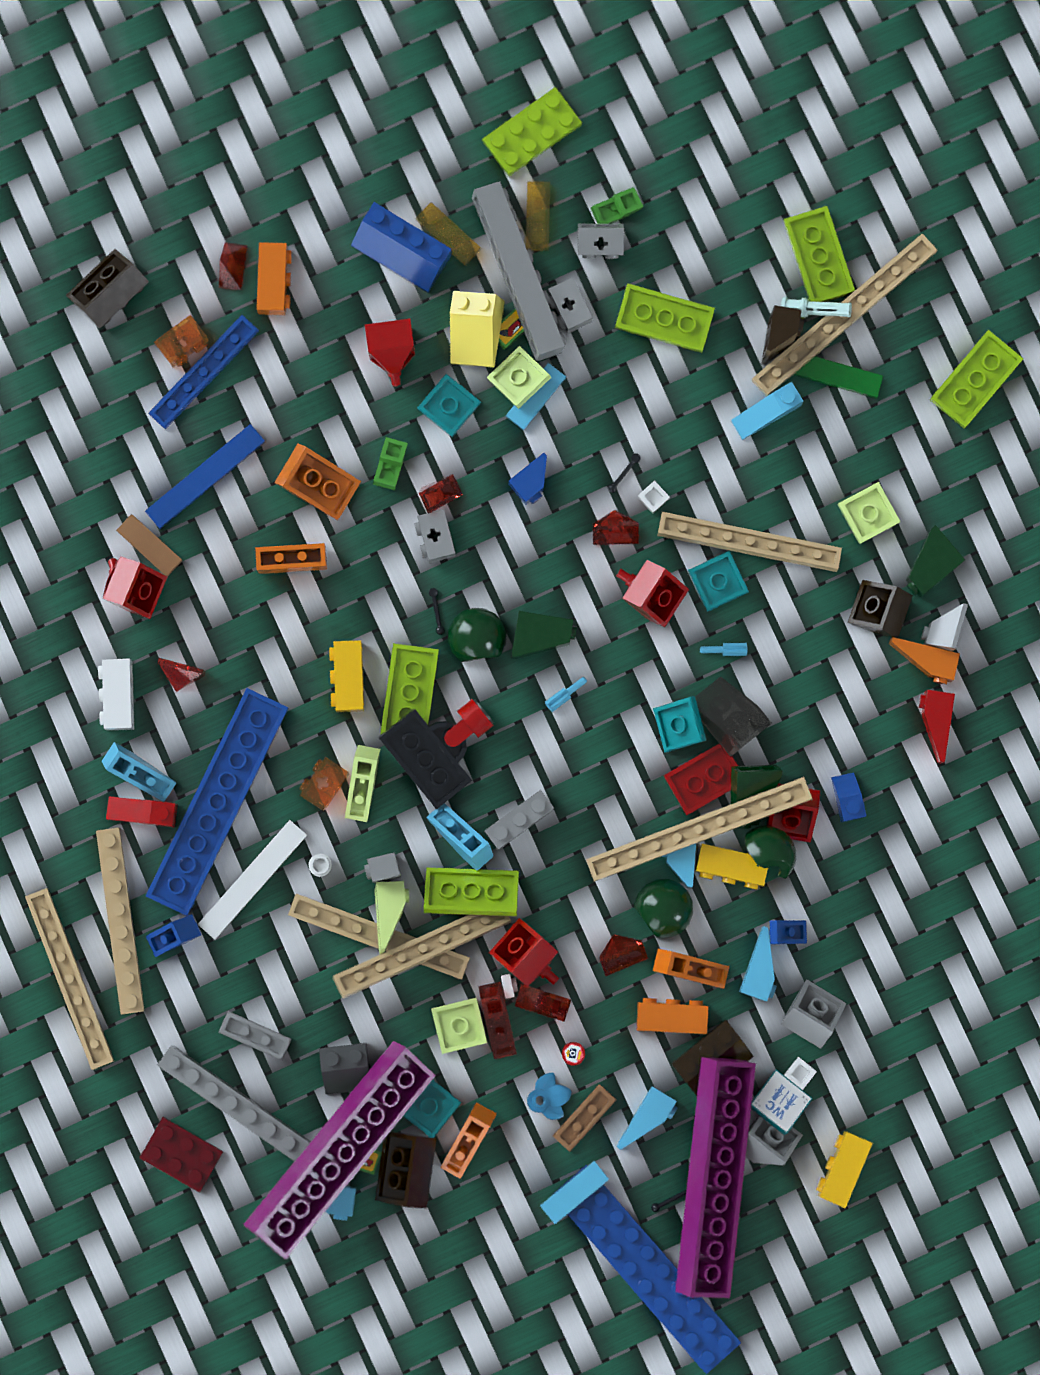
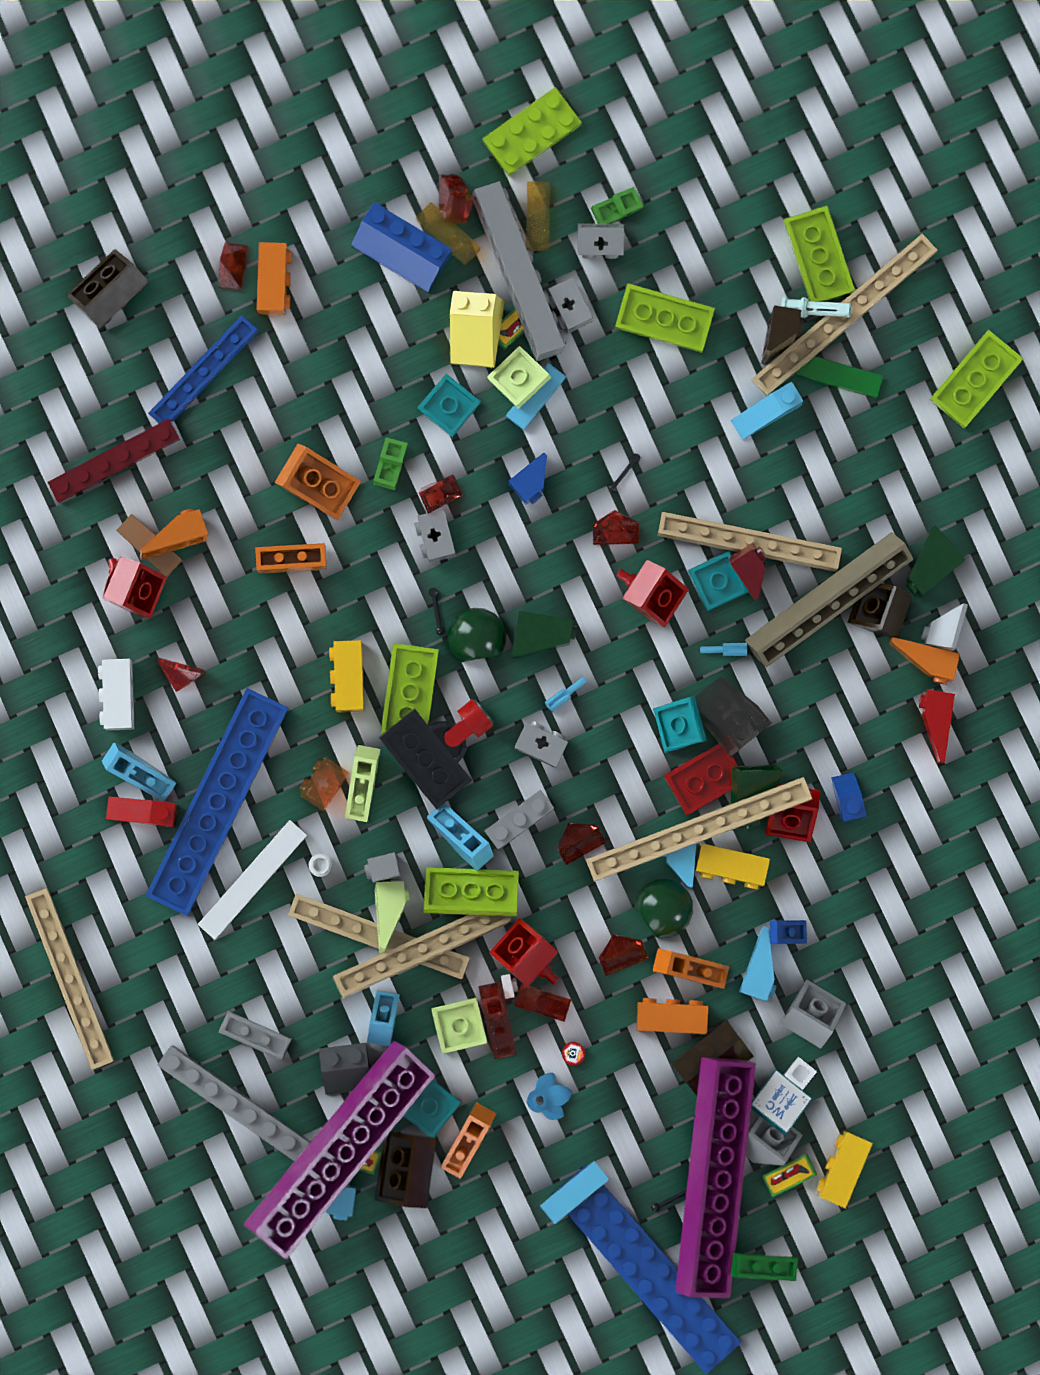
(113, 460): none -> dark red plate
(120, 921): tan plate -> none
(173, 935): blue slope -> none
(181, 532): none -> orange slope
(181, 1154): dark red plate -> none
(188, 331): clear orange brick -> none
(205, 476): blue tile -> none
(383, 1018): none -> medium azure slope
(390, 346): red piece -> none
(454, 199): none -> clear red slope
(549, 755): none -> light grey brick
(578, 841): none -> clear red slope
(584, 1117): medium nougat tile -> none
(650, 1114): medium azure slope -> none
(653, 497): white plate -> none
(750, 567): none -> dark red slope
(764, 1267): none -> green tile
(771, 848): dark green cylinder -> none
(789, 1175): none -> slope
(829, 599): none -> dark tan brick
(869, 513): yellowish green plate -> none

